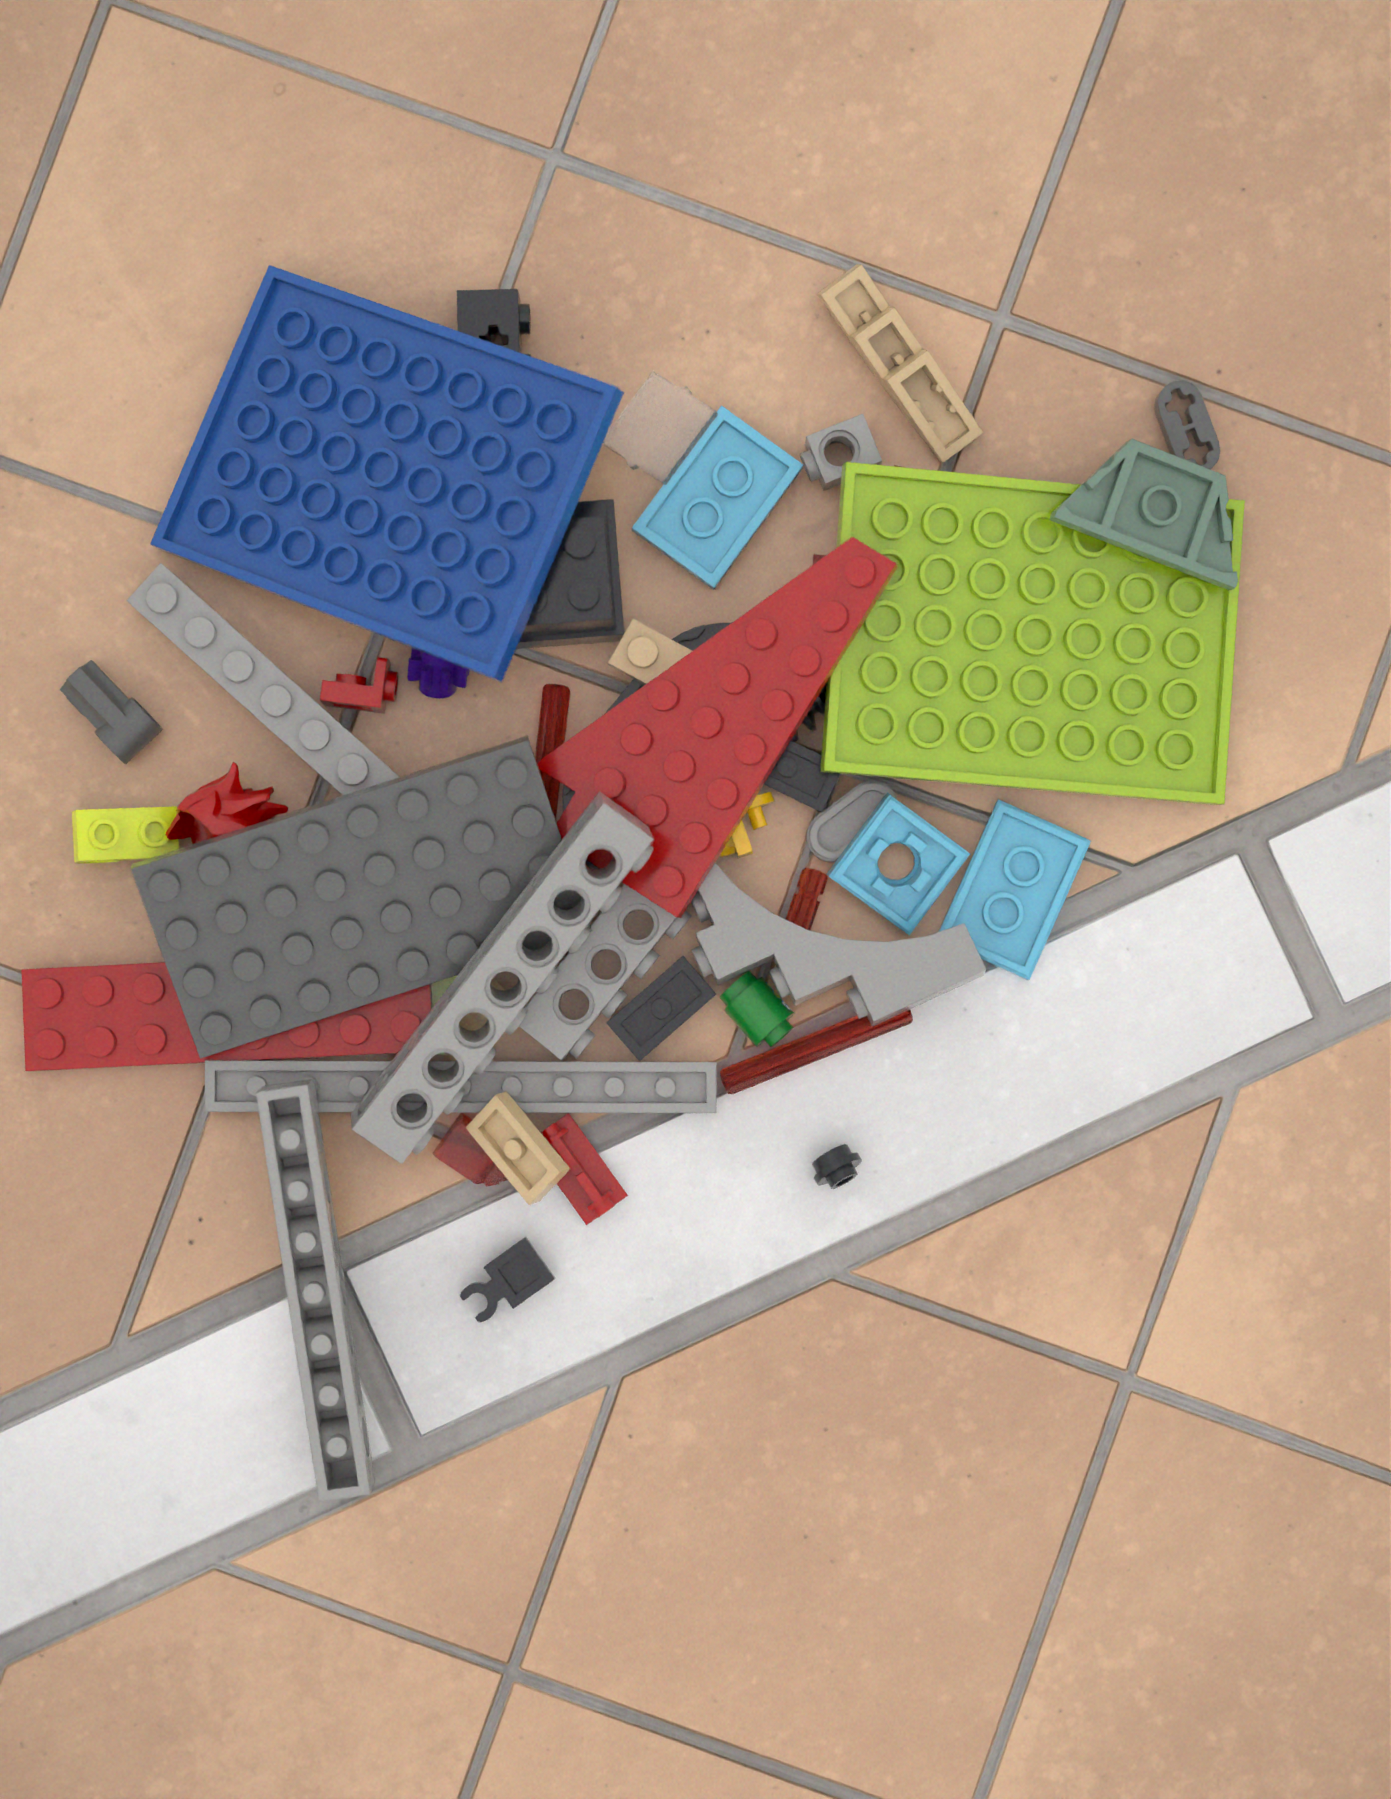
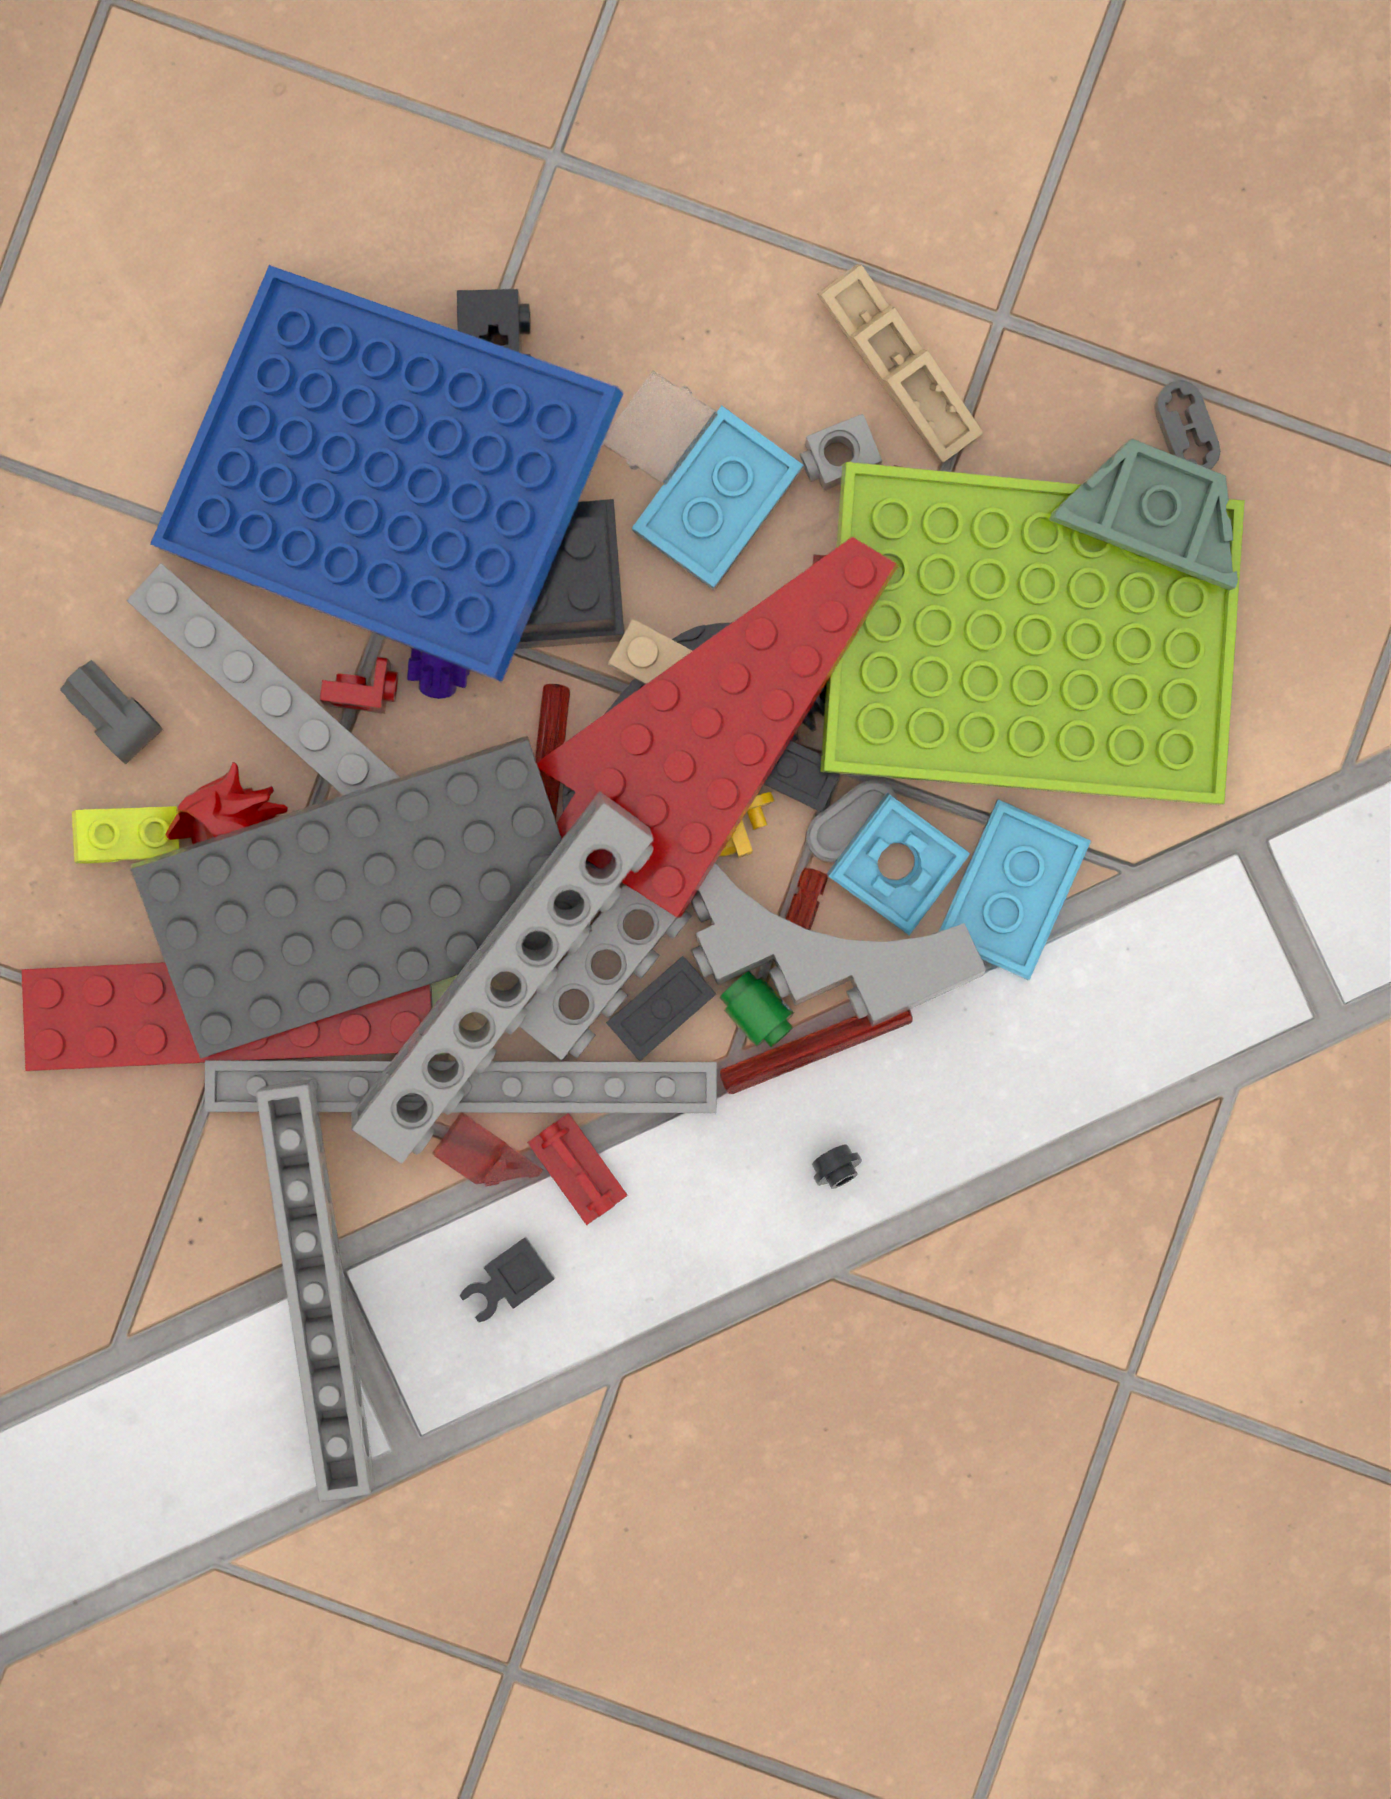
(517, 1148): tan plate -> none

